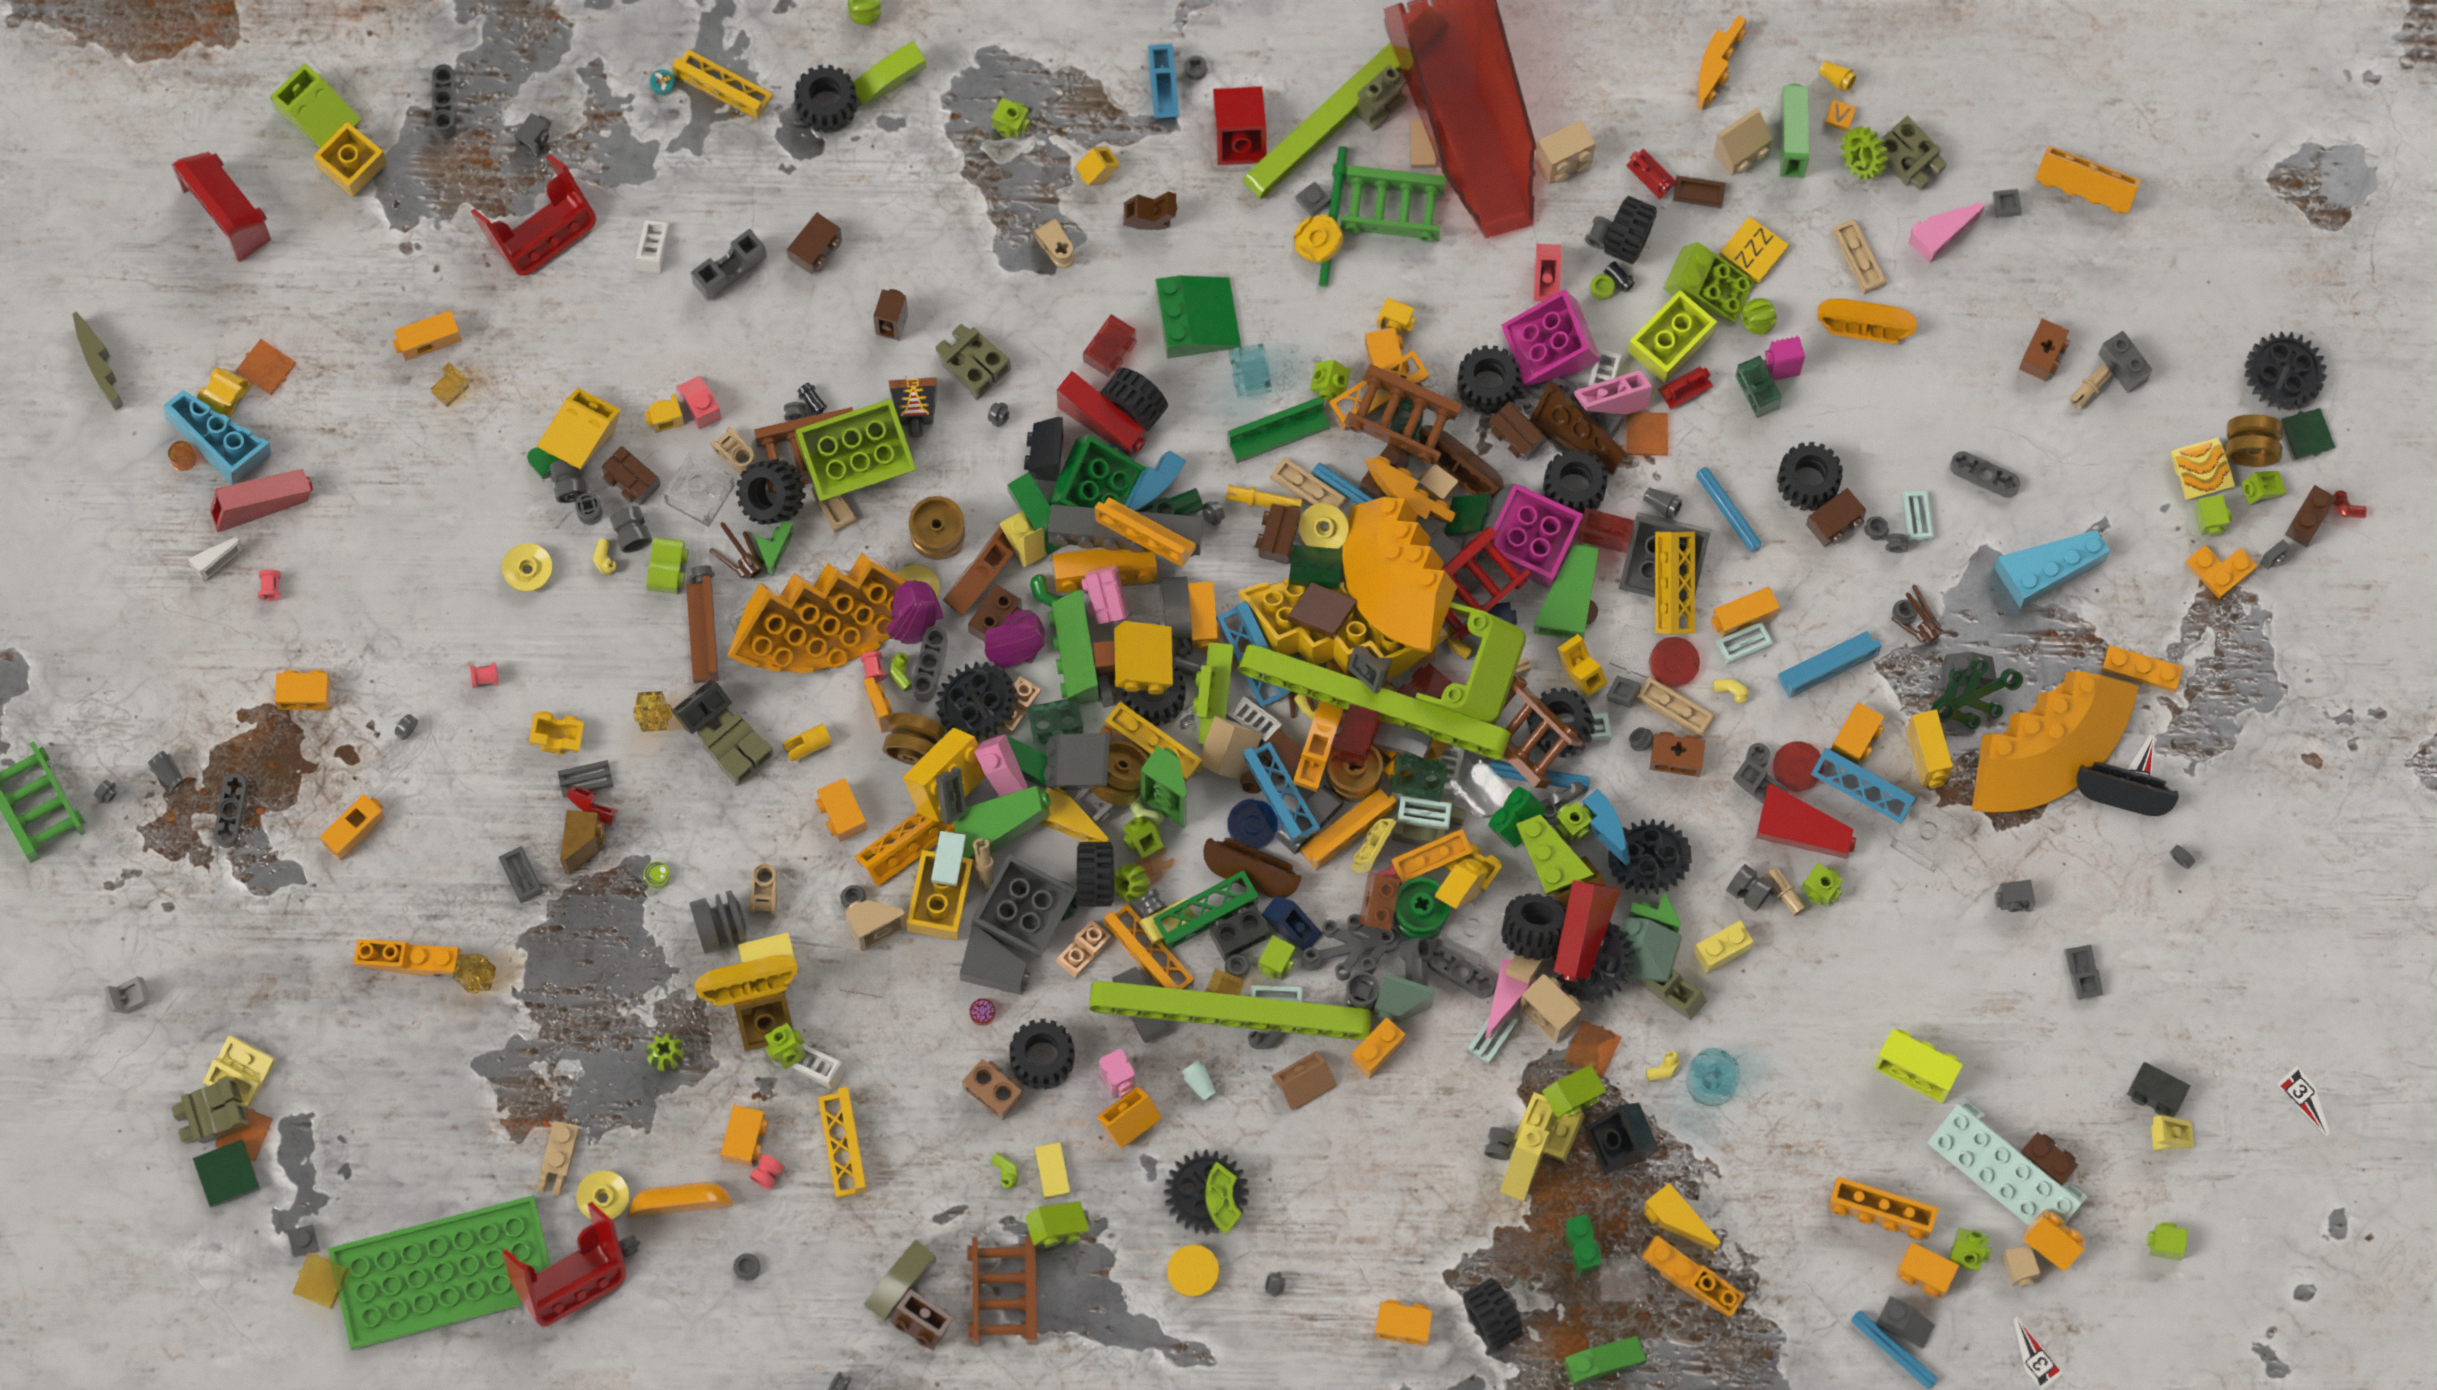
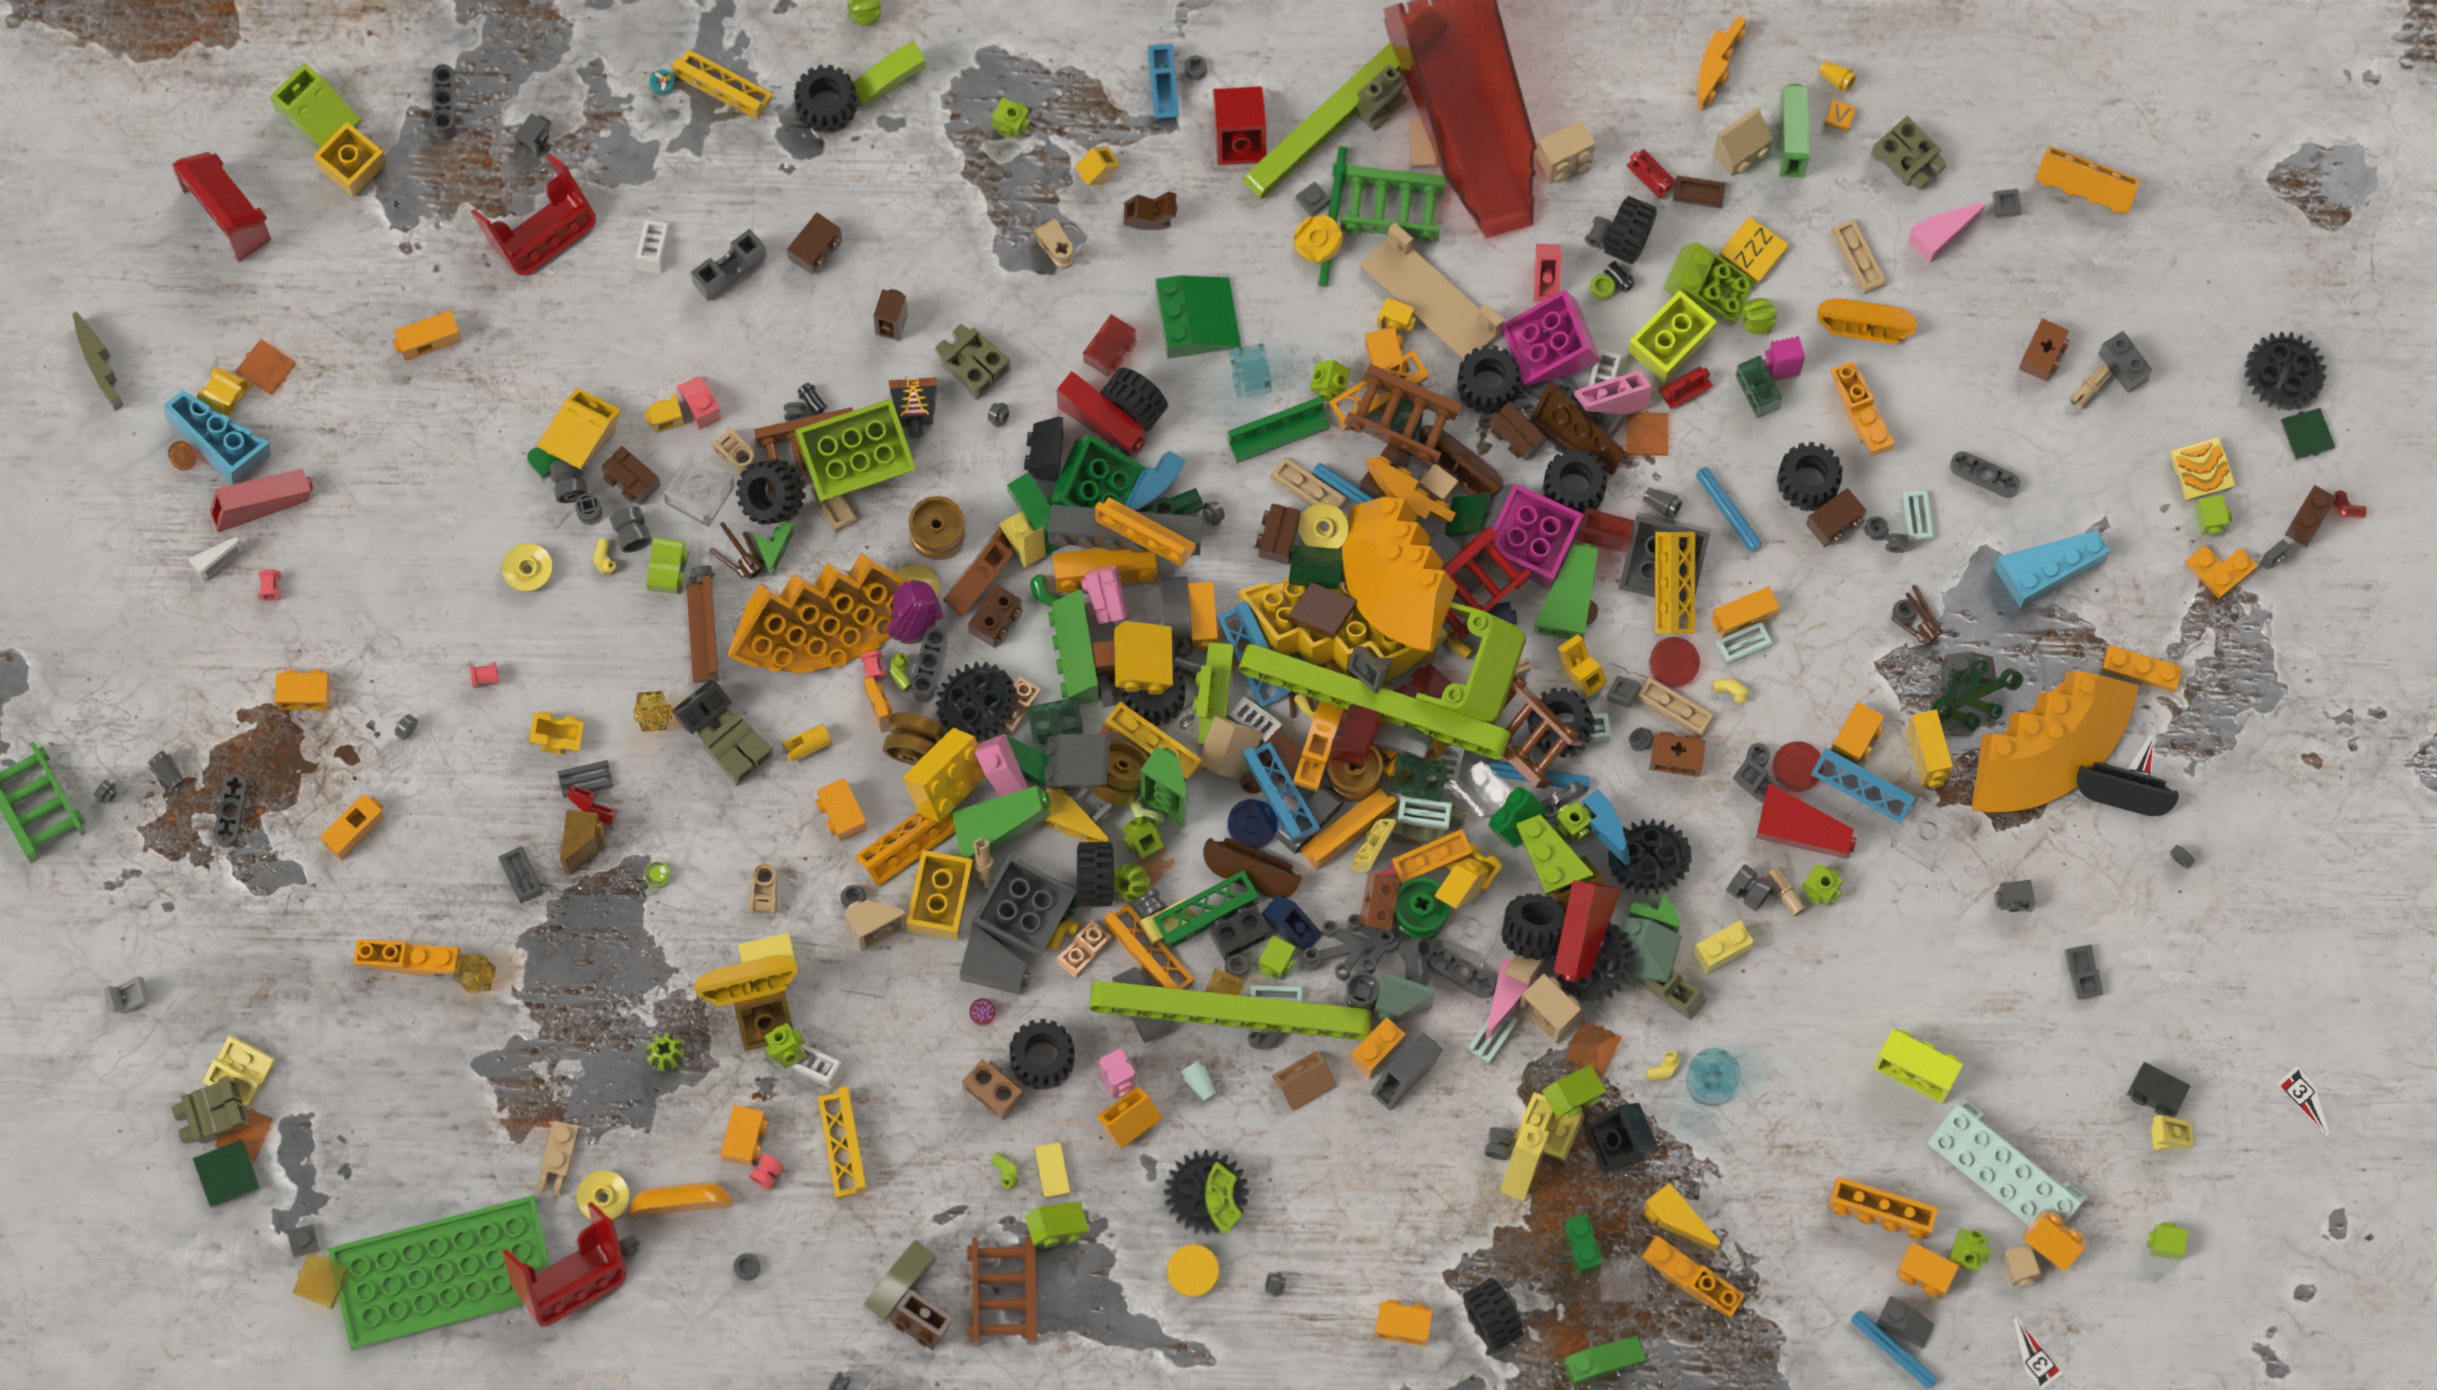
(450, 385): clear yellow panel -> none
(718, 921): dark grey wheel -> none
(947, 796): dark grey tile -> none
(948, 858): light aqua tile -> none
(1015, 640): magenta hair -> none
(1063, 928): none -> yellow arm
(1259, 498): yellow pin -> none
(1406, 1071): none -> dark grey slope
(1431, 295): none -> tan bracket
(1829, 664): dark azure fence -> none
(1861, 410): none -> light orange slope
(1863, 152): lime gear -> none
(2049, 1158): reddish brown brick -> none
(2254, 440): pearl gold wheel -> none
(2263, 486): lime bracket -> none

